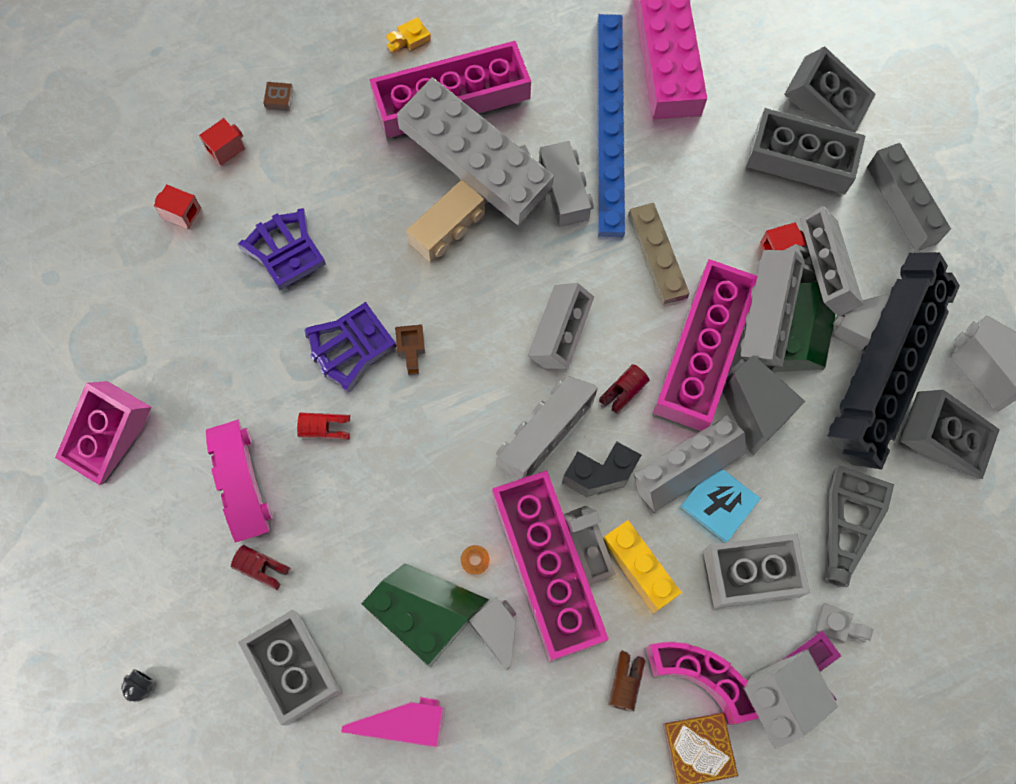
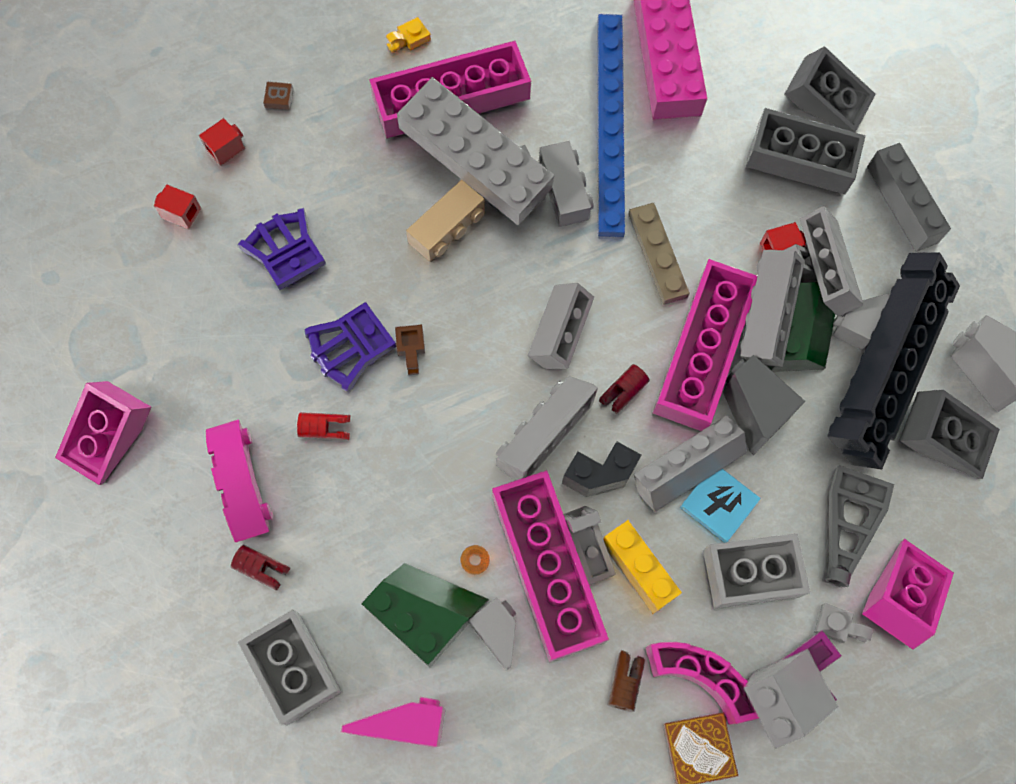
(136, 686): black plate -> none
(909, 595): none -> dark pink slope

